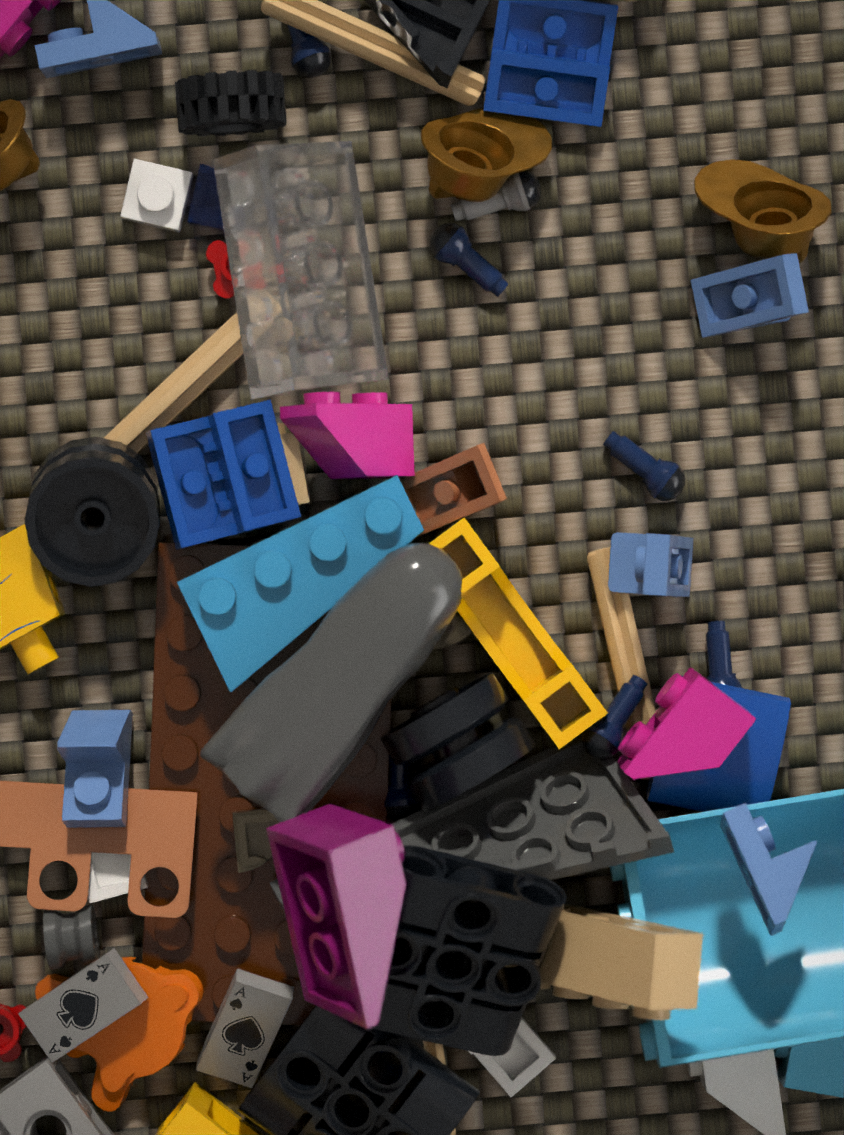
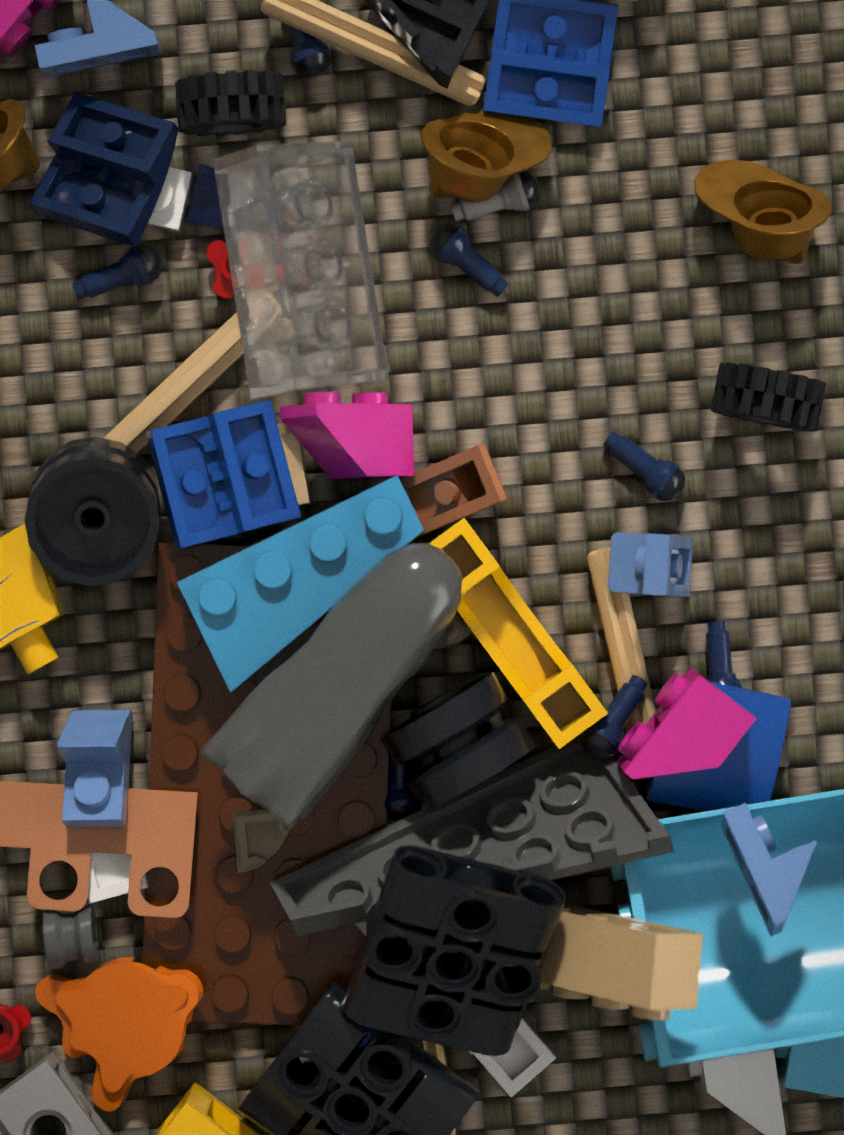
(83, 1005): light grey tile -> none
(105, 169): none -> dark blue slope
(138, 266): none -> dark blue piece
(244, 1028): light grey tile -> none
(341, 906): magenta slope -> none
(750, 295): medium blue slope -> none
(768, 396): none -> black tyre

